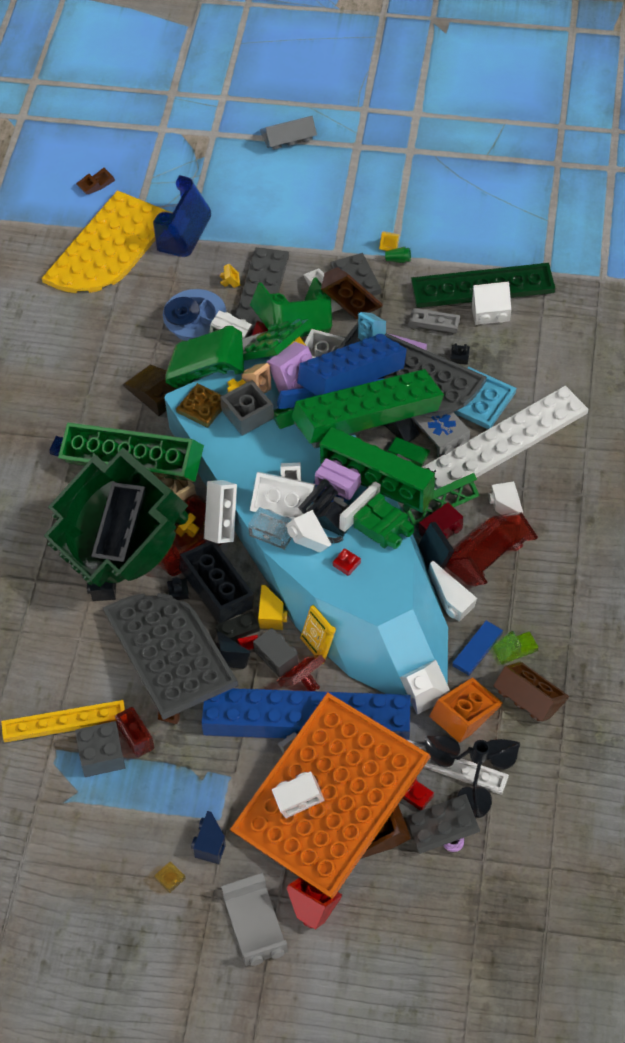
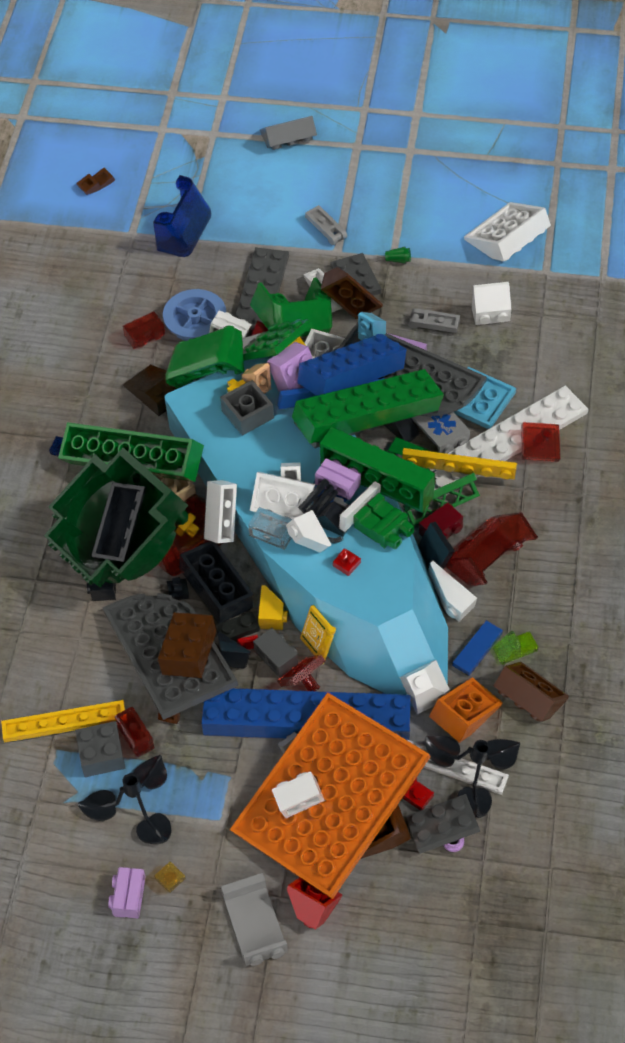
(102, 803): none -> black plant
(106, 246): yellow plate -> none
(127, 893): none -> lavender brick
(144, 330): none -> clear red brick
(181, 311): dark blue dish -> none
(187, 645): none -> reddish brown brick
(201, 405): pearl gold tile -> none
(210, 840): dark blue slope -> none
(230, 276): yellow tile -> none
(283, 417): green slope -> none
(326, 224): none -> light grey plate
(389, 241): yellow tile -> none
(458, 287): dark green plate -> none
(460, 354): black tile -> none
(461, 463): none -> yellow plate
(505, 498): white slope -> none
(509, 230): none -> white slope
(540, 442): none -> clear red tile

